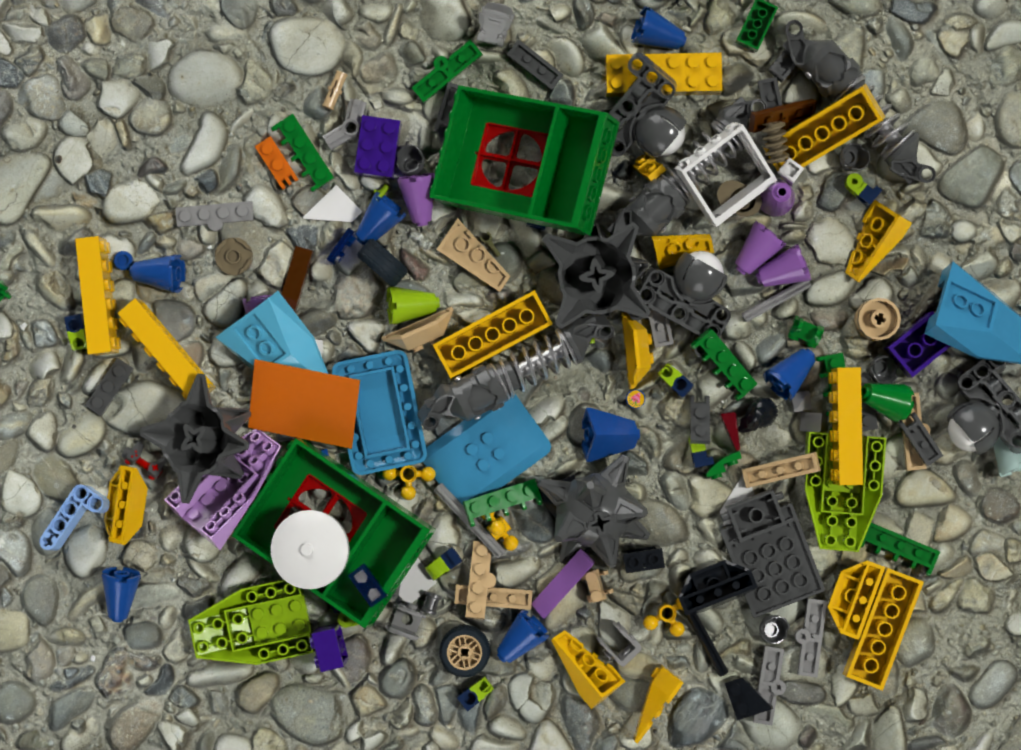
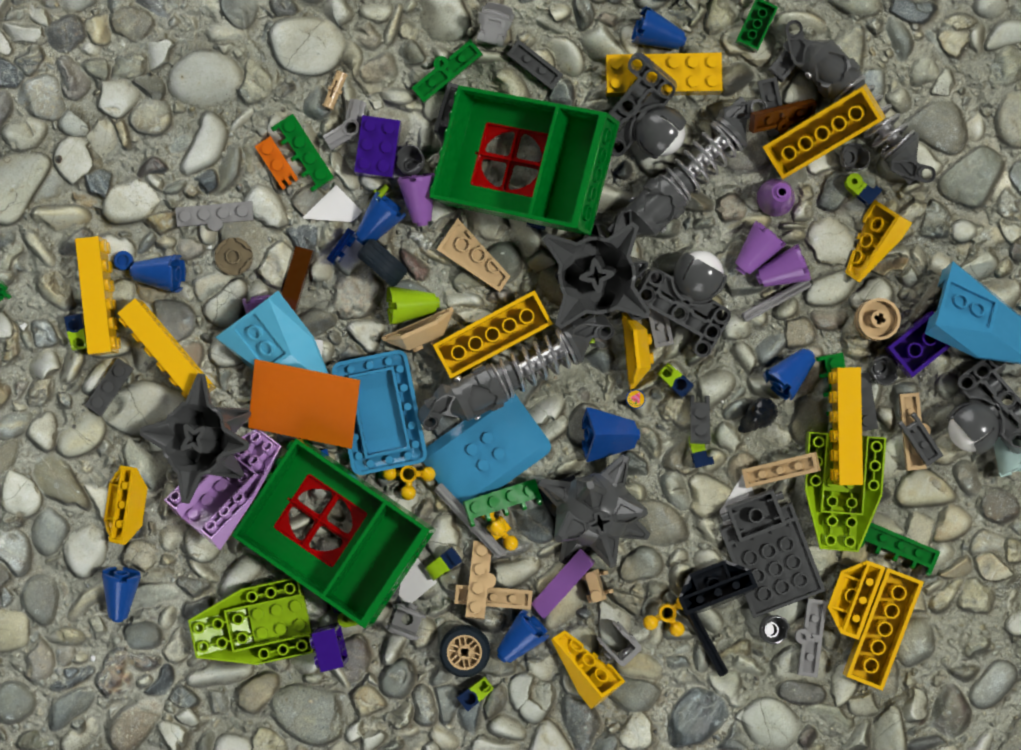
(71, 520): light blue beam -> none
(132, 456): dark grey piece -> none
(310, 549): white dish -> none
(368, 585): clear blue piece -> none
(431, 603): flat silver bush -> none
(491, 245): olive hand -> none
(636, 559): black window -> none
(648, 167): yellow slope -> none
(661, 689): yellow wedge -> none
(671, 247): yellow wing -> none
(718, 468): green slope -> none
(725, 363): green hinge -> none
(730, 423): dark red slope -> none
(732, 187): dark tan piece -> none
(744, 196): white window -> none
(745, 699): black wing -> none
(770, 682): light grey hinge -> none
(775, 142): dark tan piece -> none
(790, 171): white slope -> none
(801, 401): light grey slope -> none
(805, 331): green piece -> none
(810, 422): light grey slope -> none
(889, 399): green cone -> none

